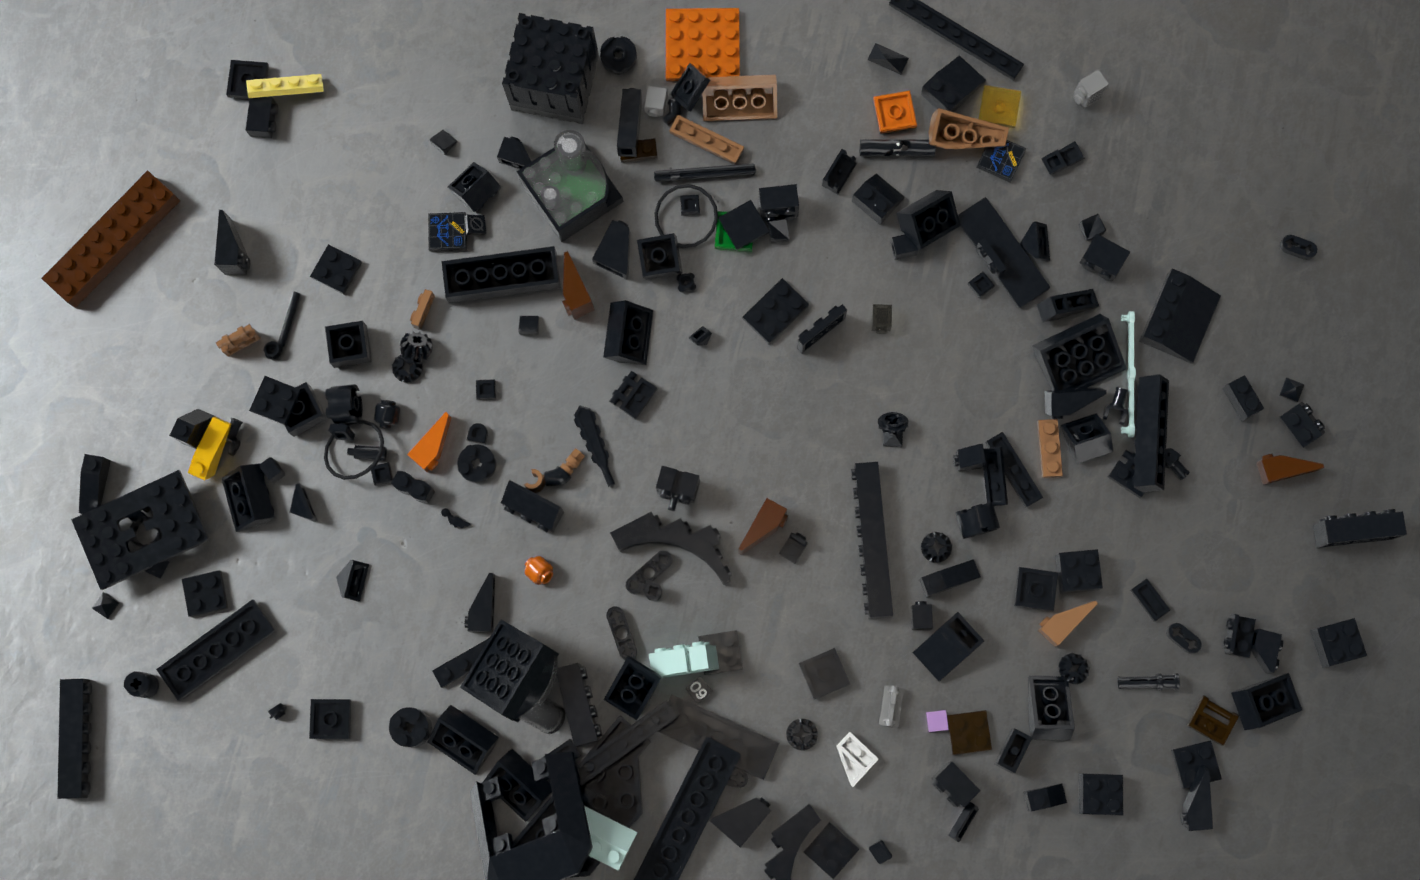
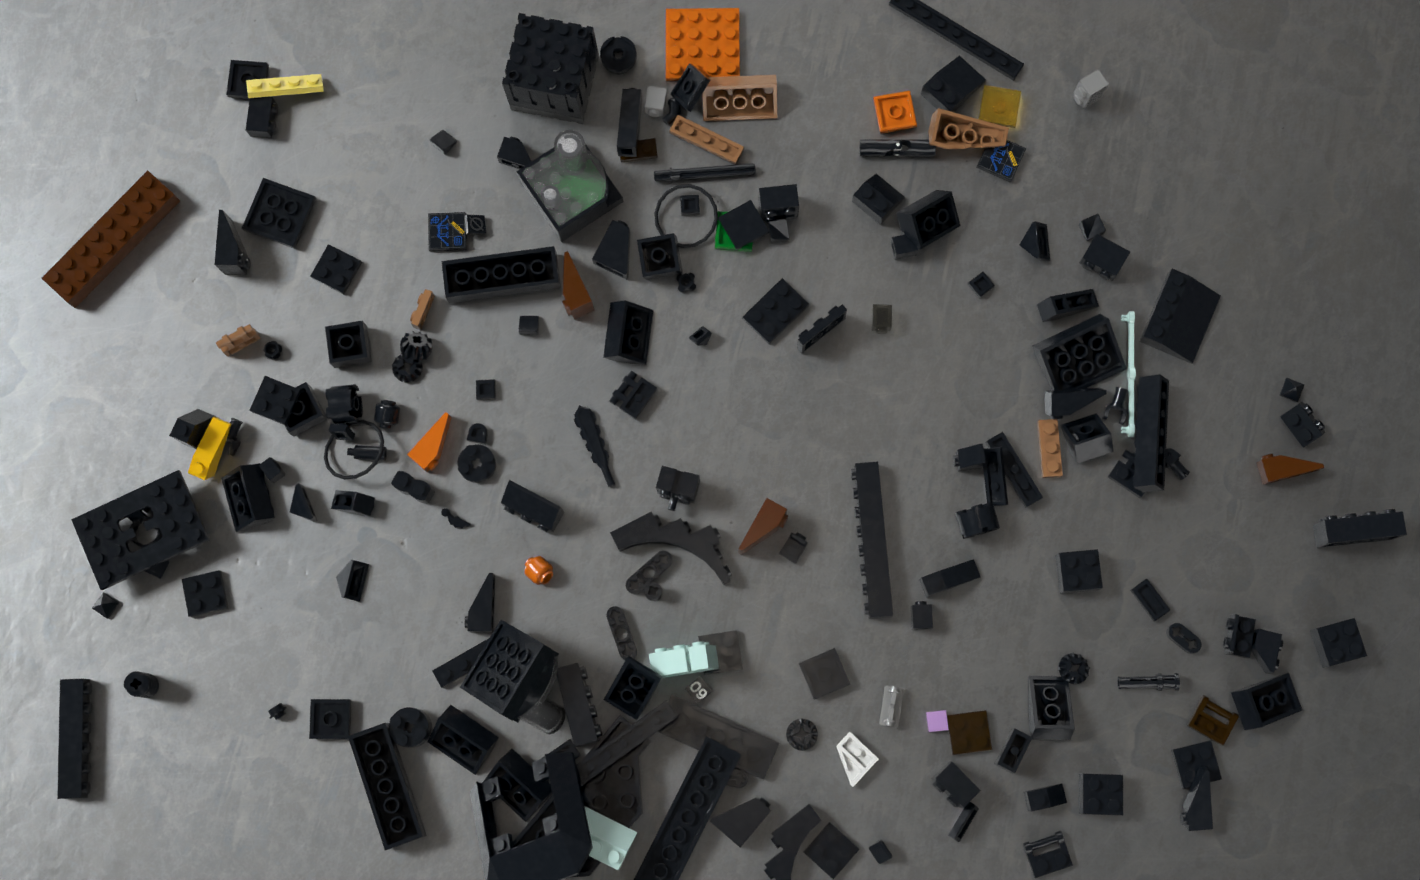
(92, 482): black slope -> none
(215, 650): black plate -> none
(278, 213): none -> black plate
(288, 319): black bar -> none
(353, 502): none -> black slope
(382, 474): black tile -> none
(387, 786): none -> black brick
(474, 187): black slope -> none
(557, 476): medium nougat piece -> none
(839, 172): black hinge -> none
(888, 58): black slope -> none
(893, 440): black slope -> none
(898, 421): black gear -> none
(931, 554): black gear -> none
(948, 646): black slope -> none
(1002, 253): black bracket -> none
(1036, 589): black plate -> none
(1048, 861): none -> black plate
(1061, 625): medium nougat slope -> none
(1062, 158): black slope -> none
(1243, 398): black brick -> none
(1297, 251): black beam -> none

